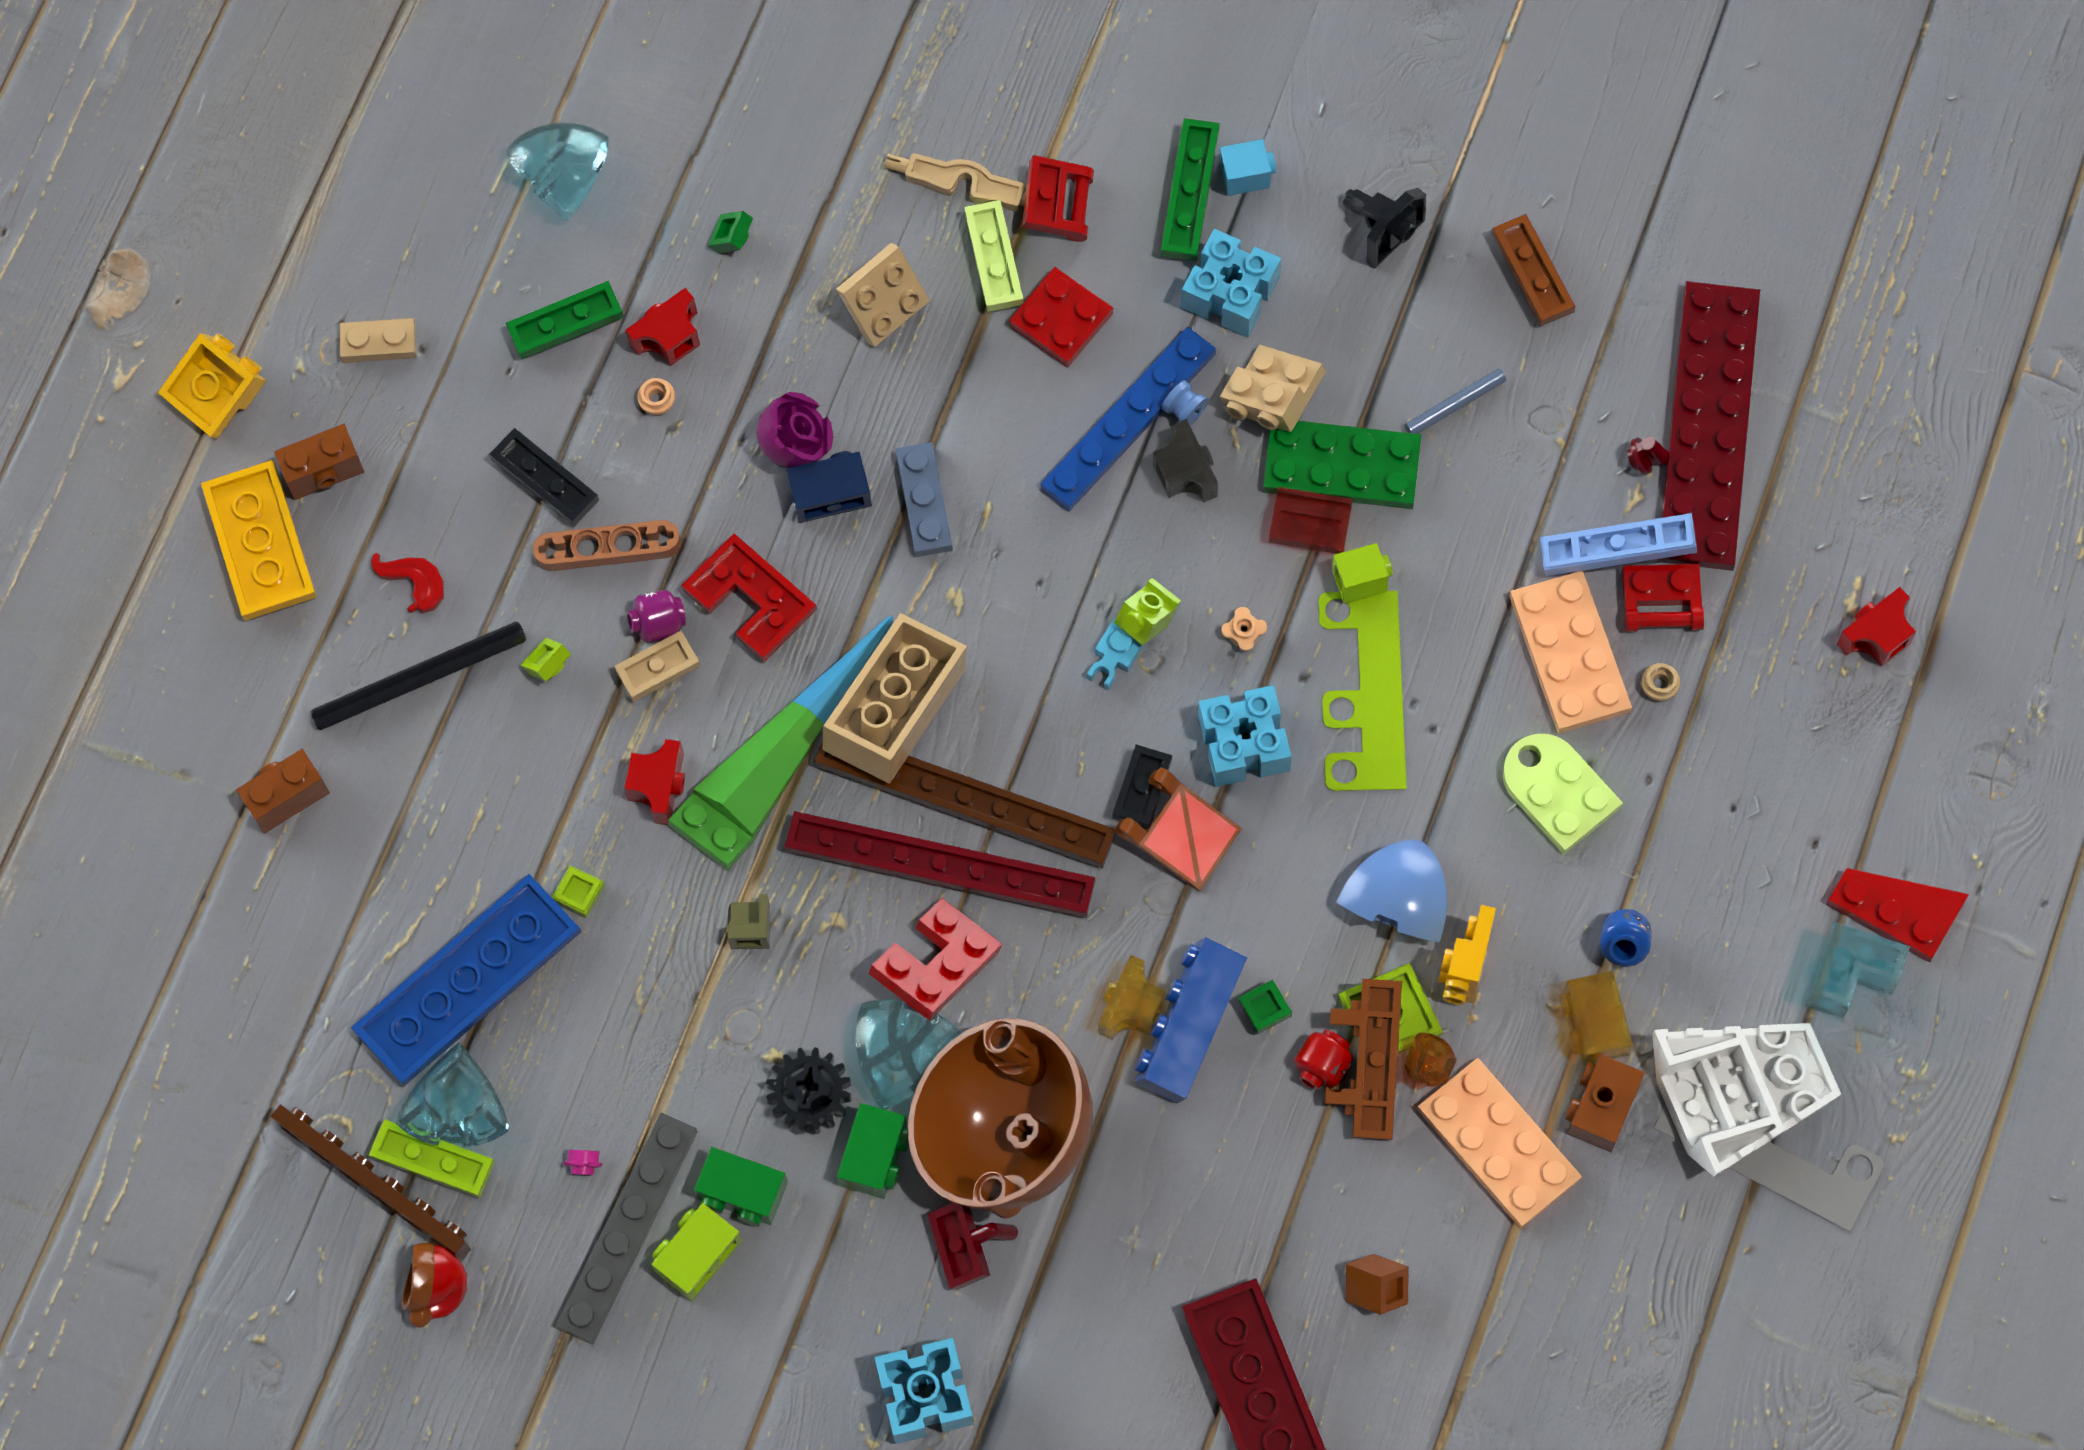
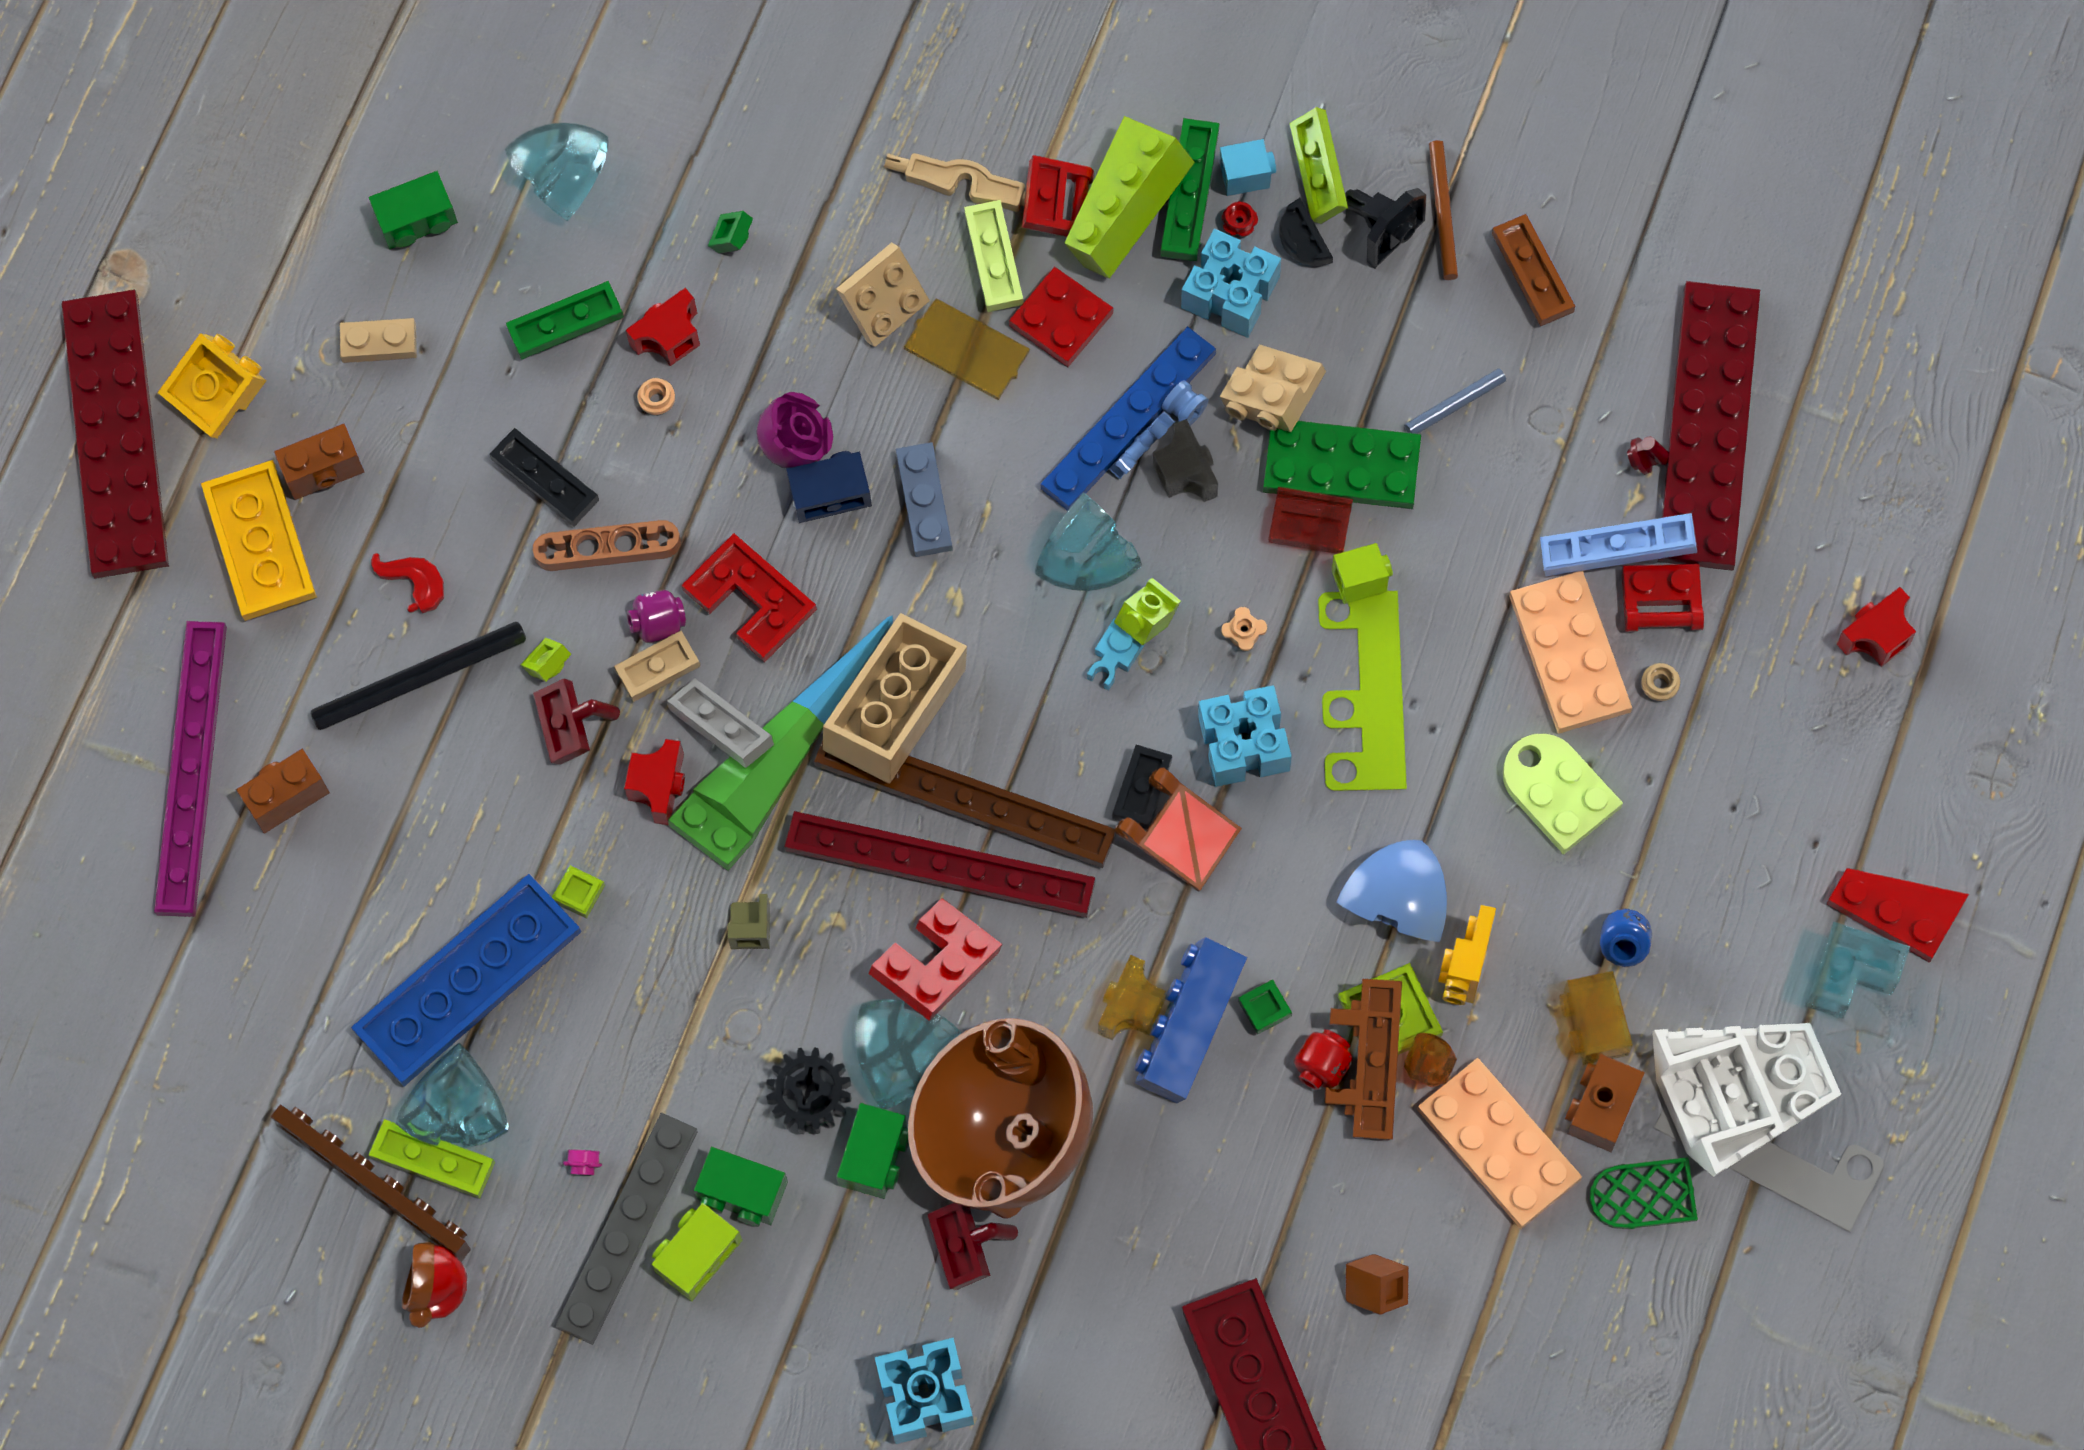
(114, 434): none -> dark red plate
(190, 769): none -> magenta tile
(413, 210): none -> green brick
(563, 718): none -> dark red plate
(720, 723): none -> light grey plate
(967, 349): none -> clear yellow piece
(1087, 550): none -> clear light blue brick
(1126, 195): none -> lime wedge
(1141, 444): none -> medium blue arm
(1239, 210): none -> red plate
(1302, 238): none -> black plate
(1318, 165): none -> lime plate
(1443, 210): none -> dark orange bar
(1637, 1223): none -> green window

